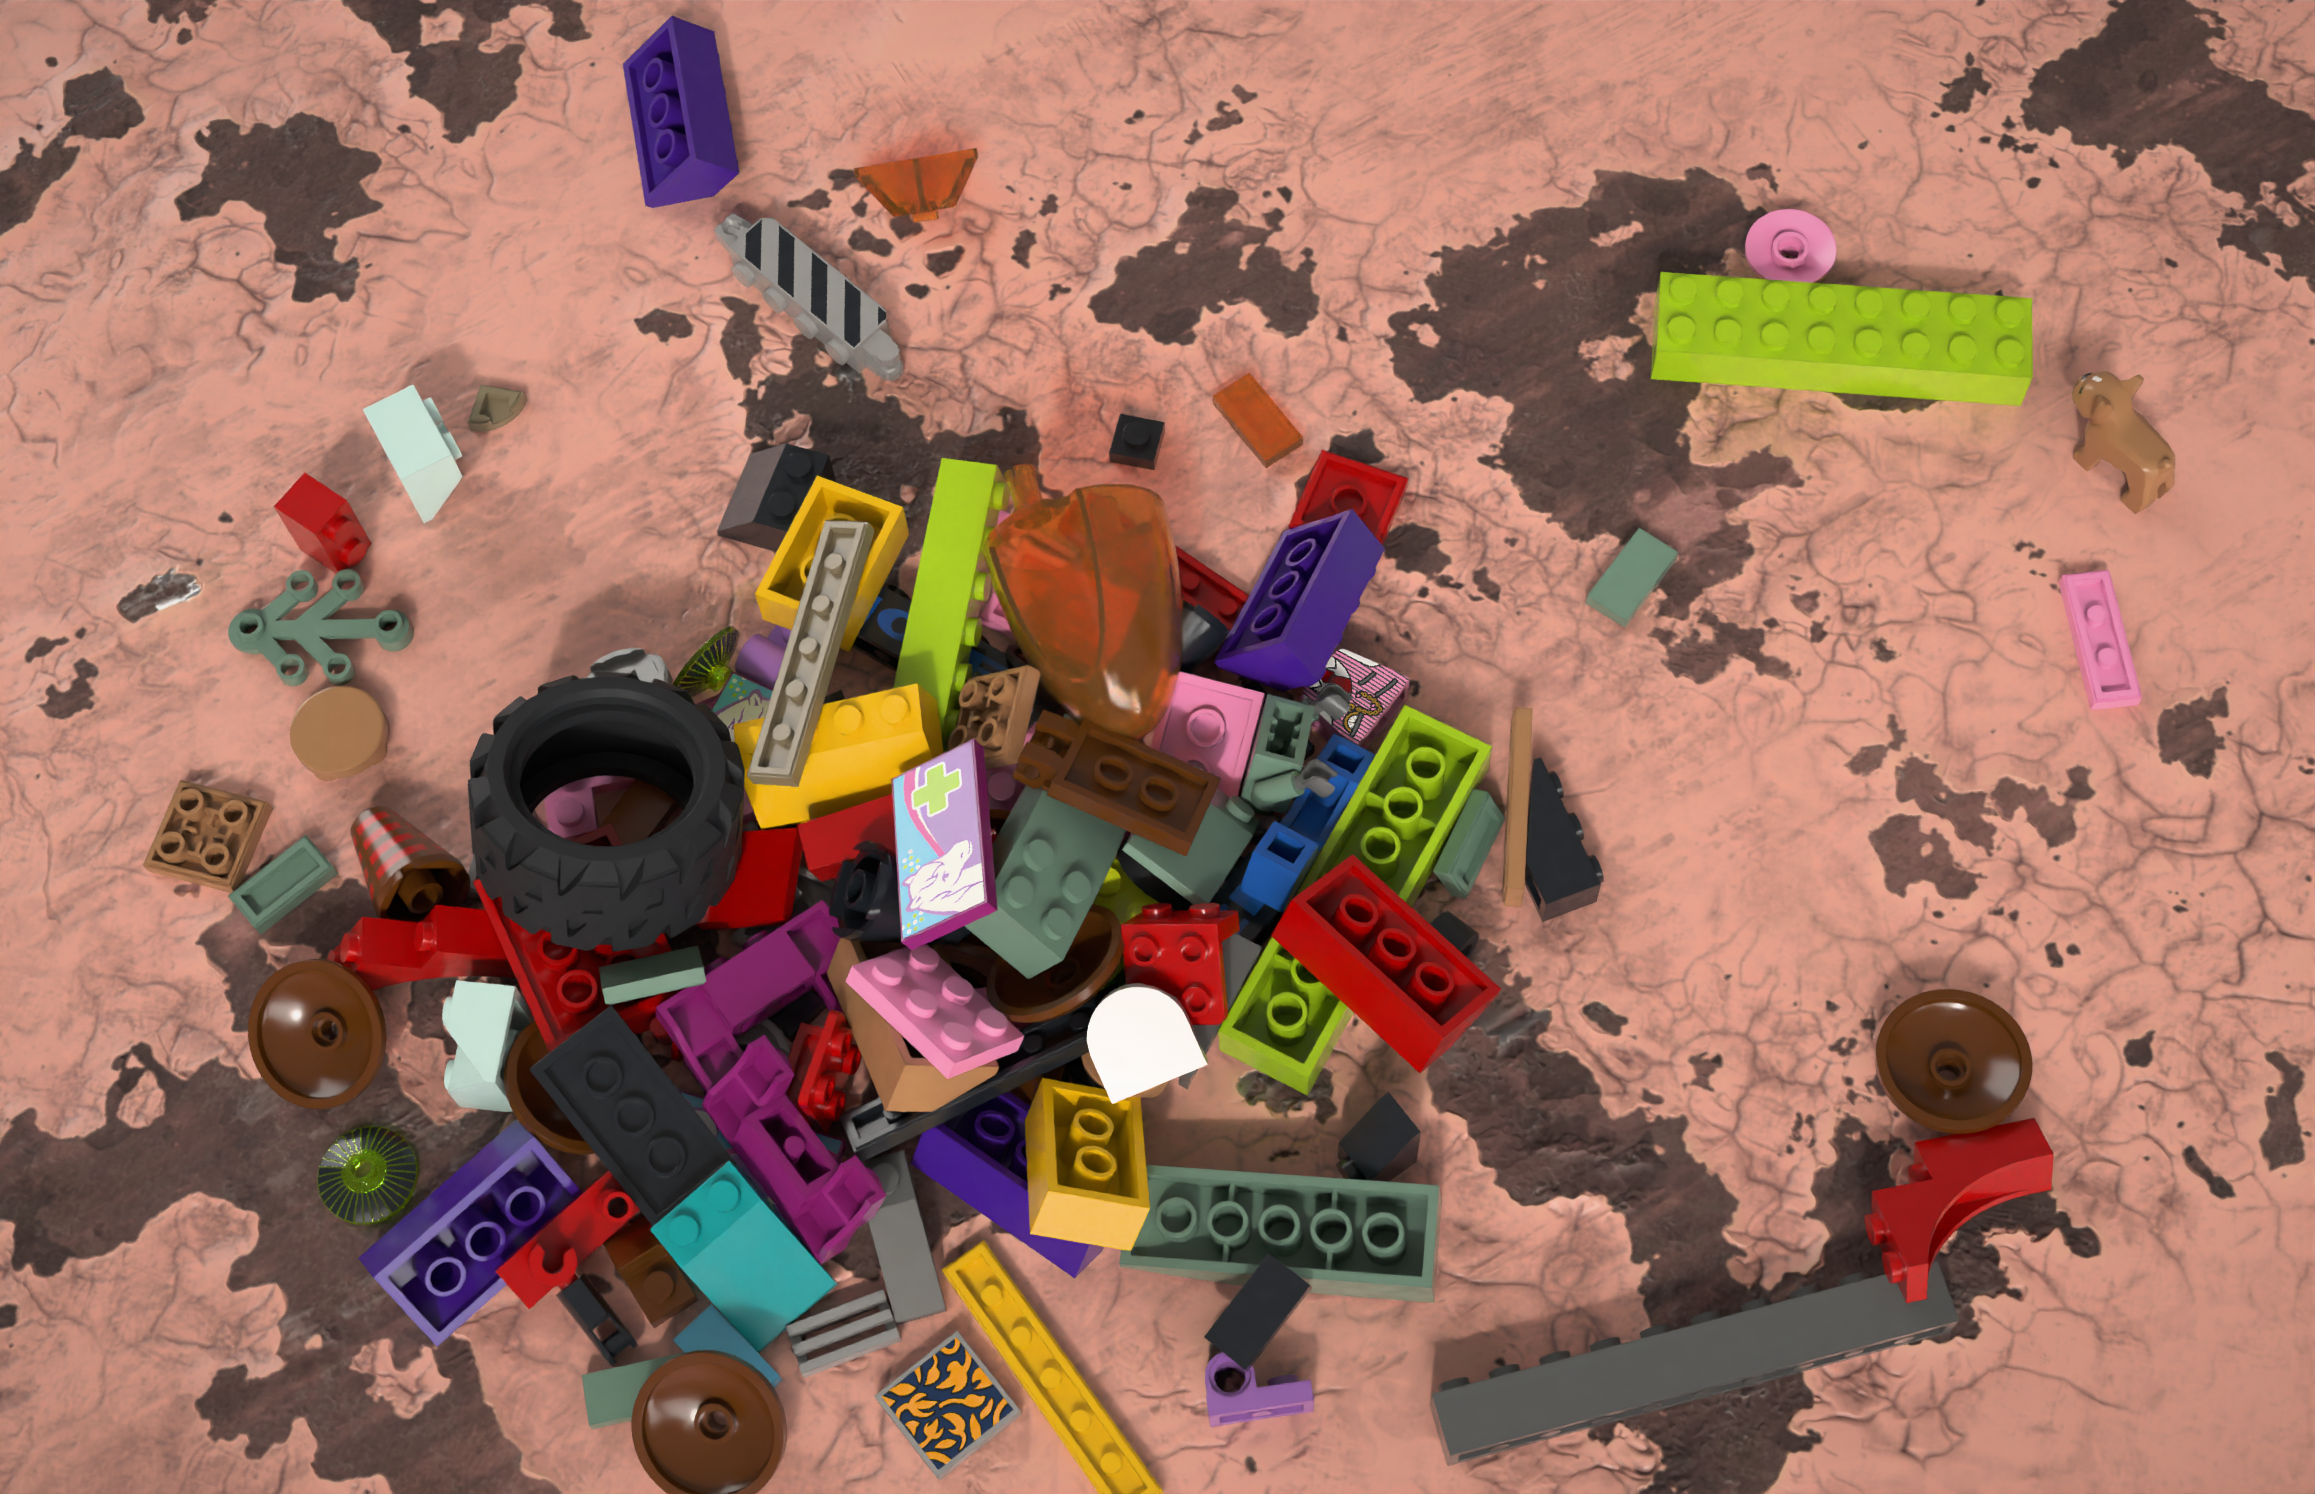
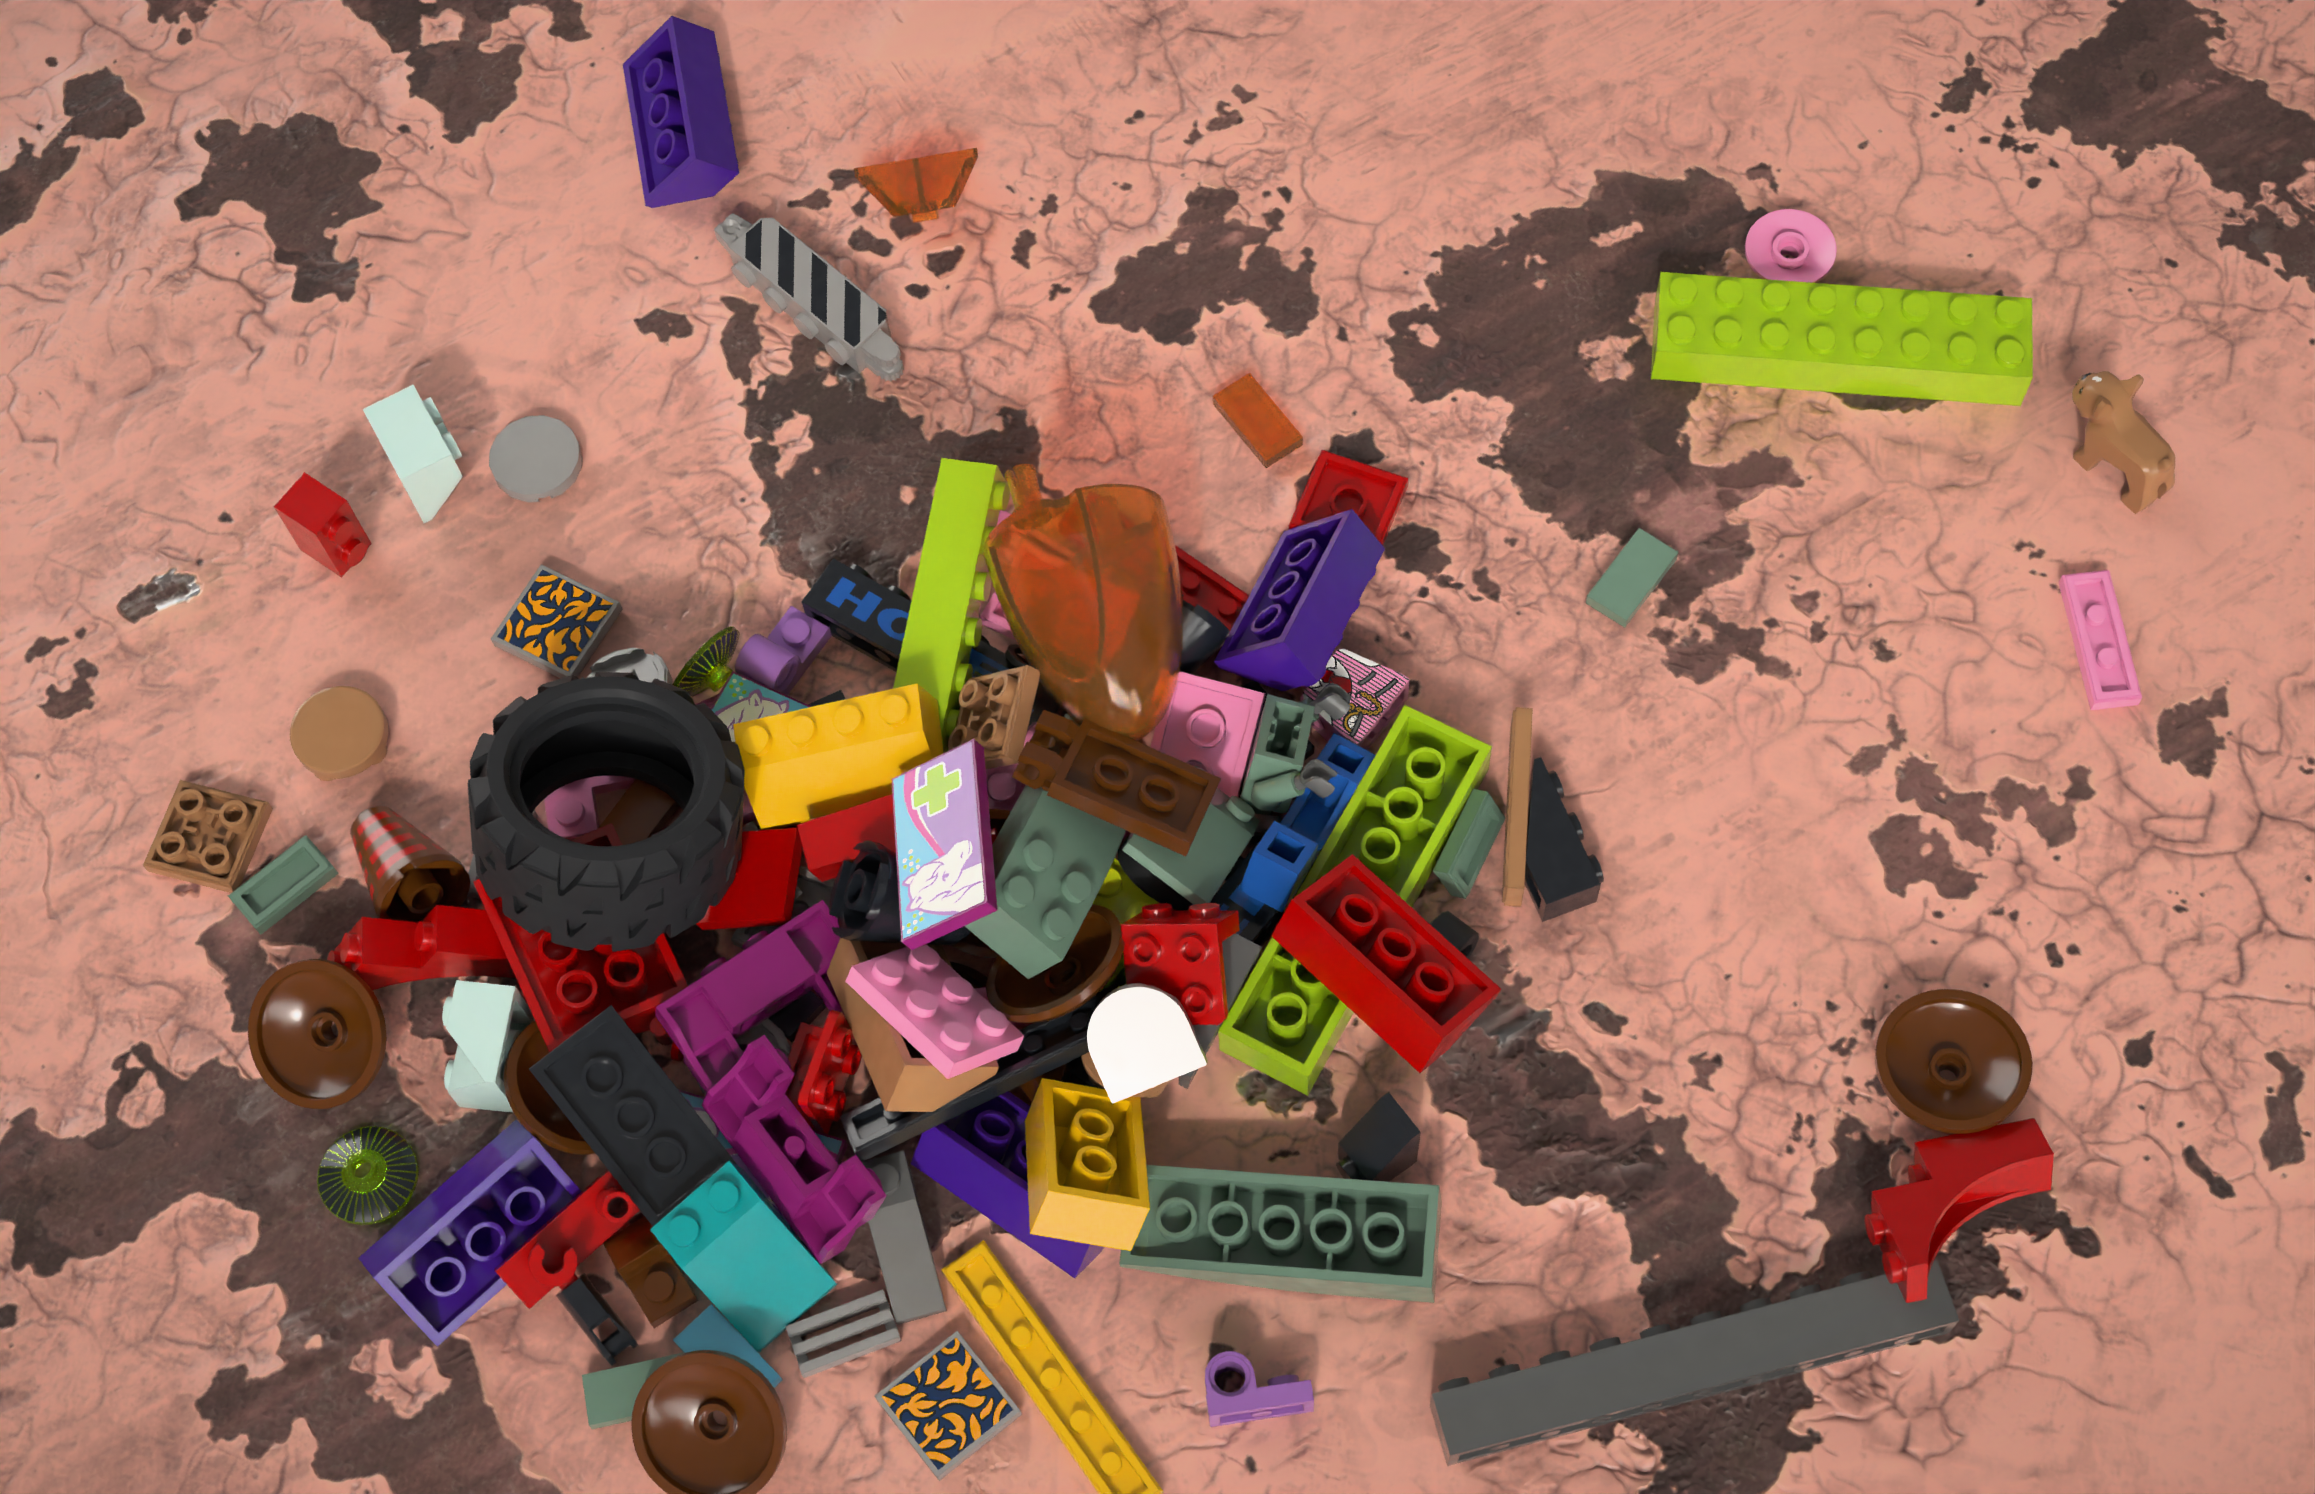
(313, 627): sand green plant -> none
(495, 408): dark tan tile -> none
(535, 458): none -> light grey tile
(556, 623): none -> tile
(652, 975): sand green tile -> none
(772, 494): black slope -> none
(788, 572): yellow brick -> none
(811, 654): dark tan tile -> none
(1137, 442): black plate -> none
(1258, 1312): black tile -> none

